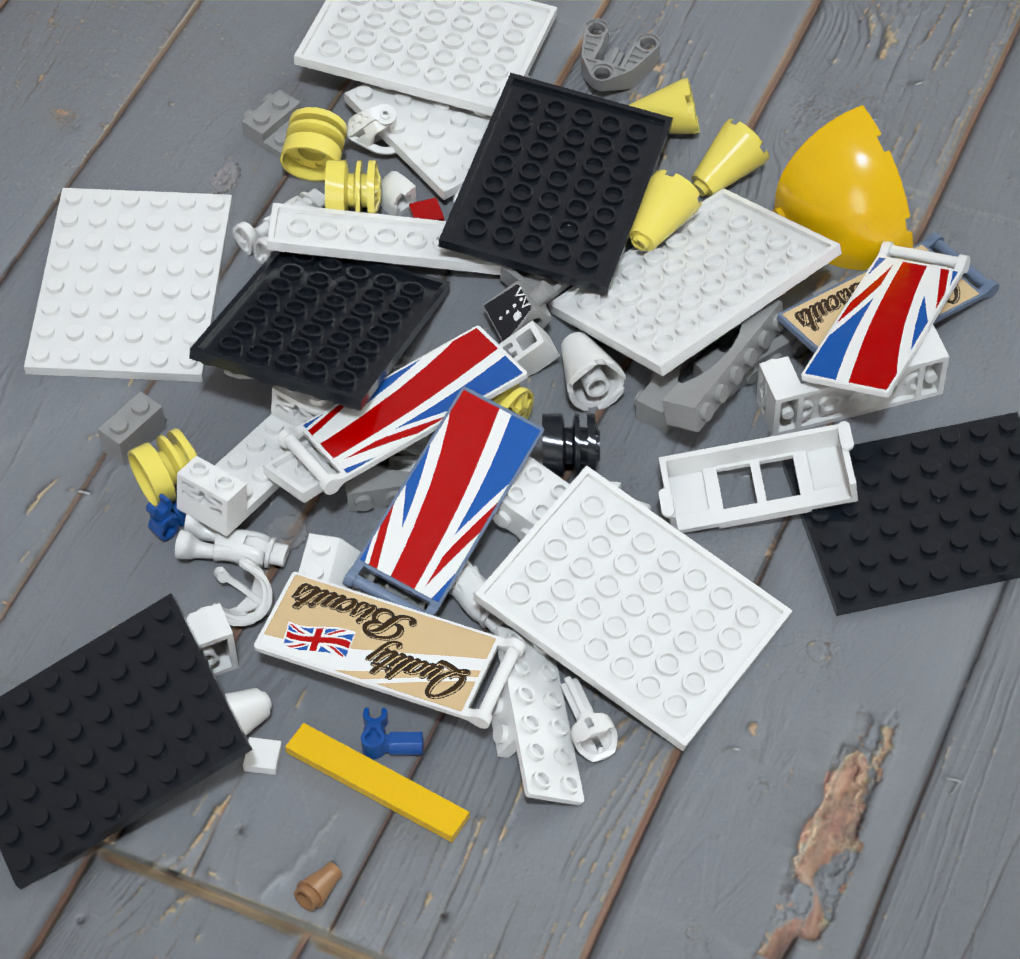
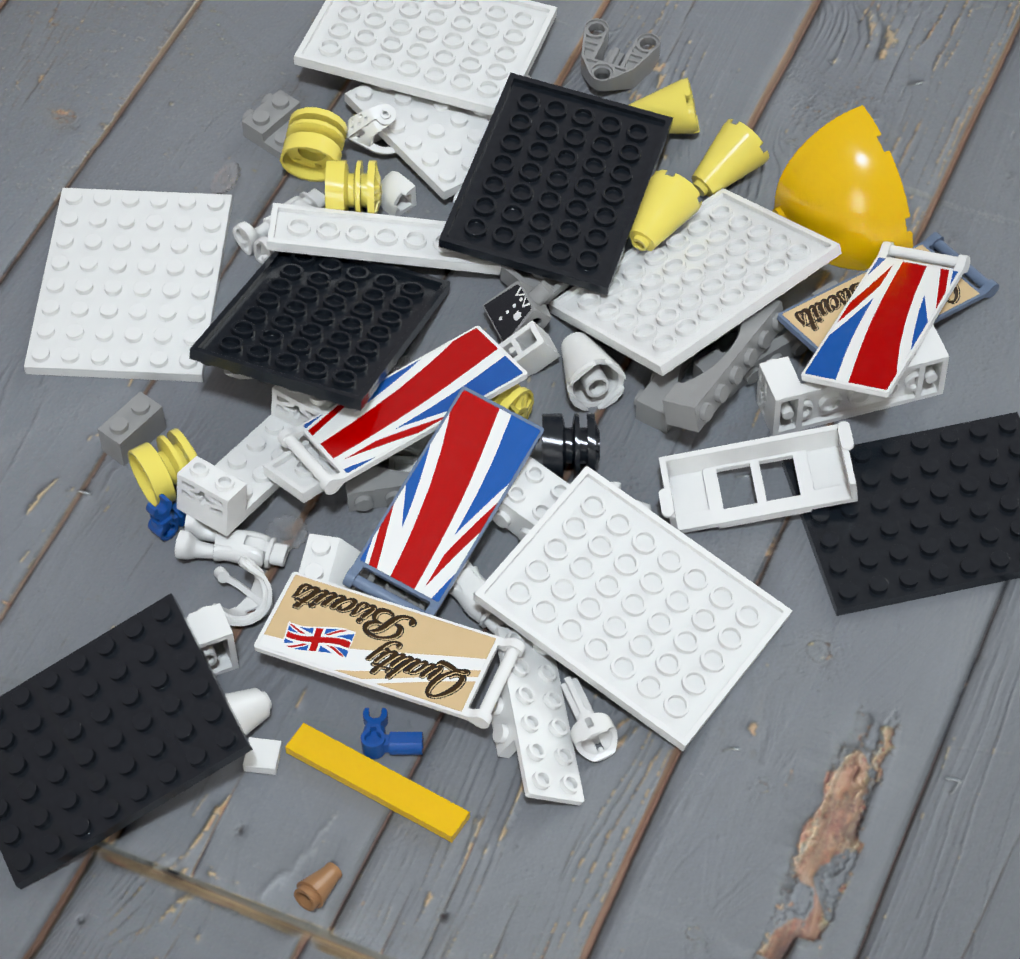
(426, 209): red tile -> none

